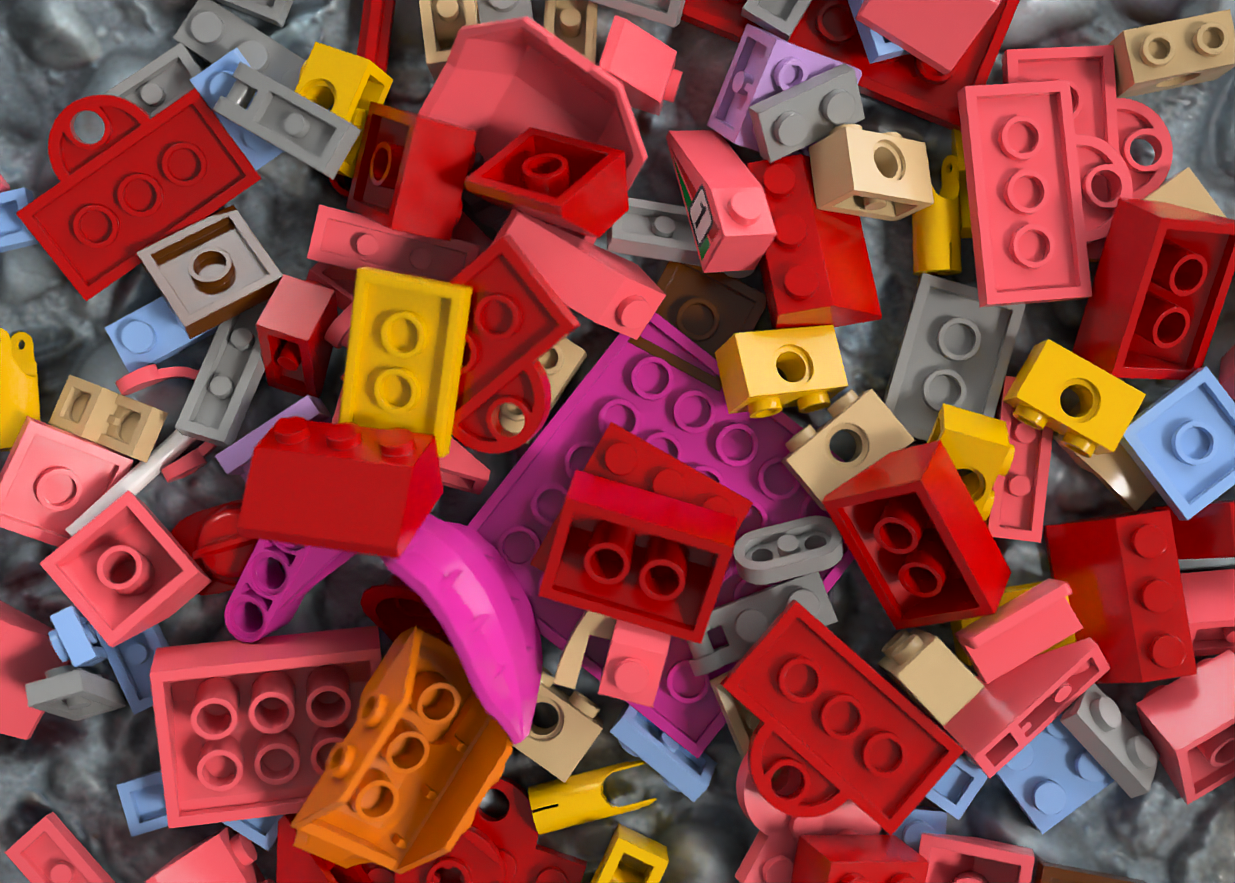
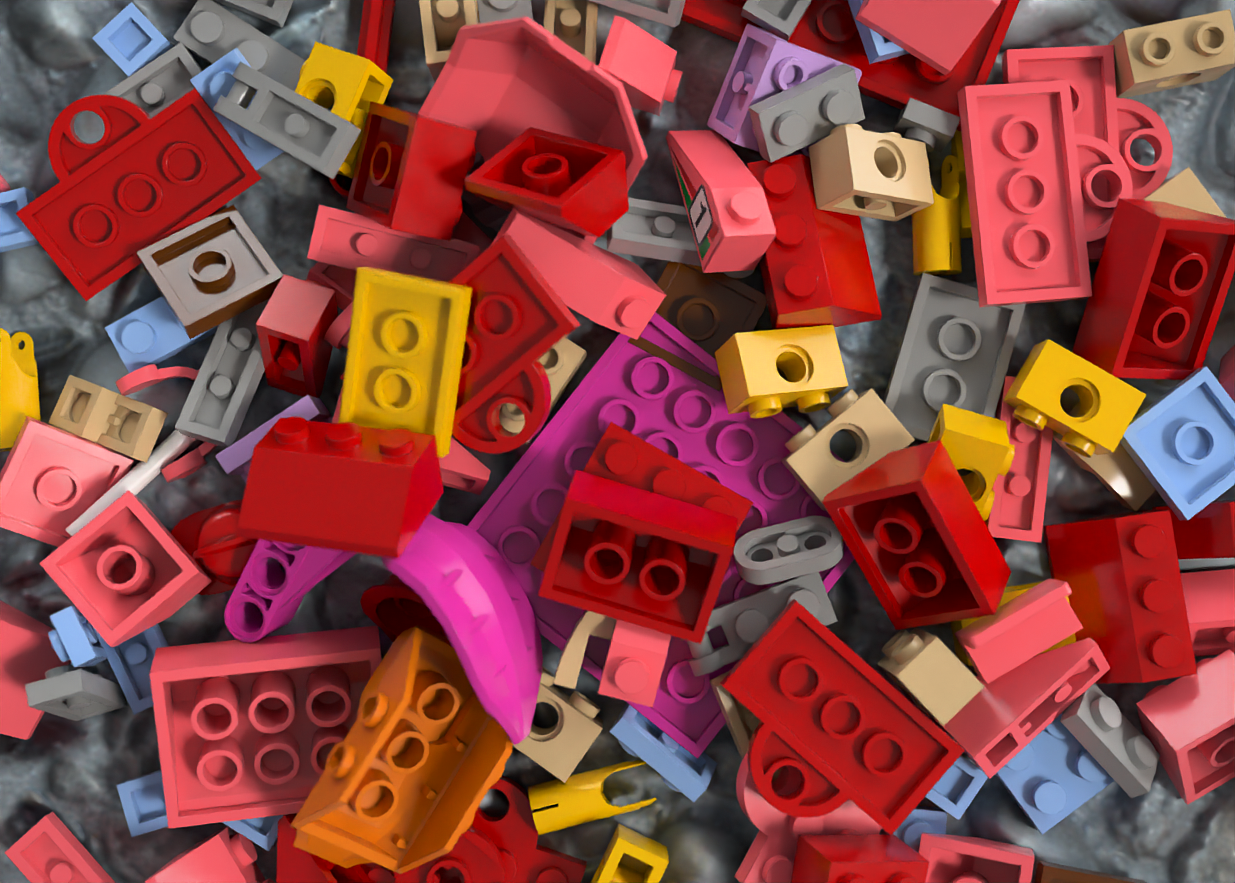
(132, 40): none -> light blue plate
(926, 124): none -> light grey plate

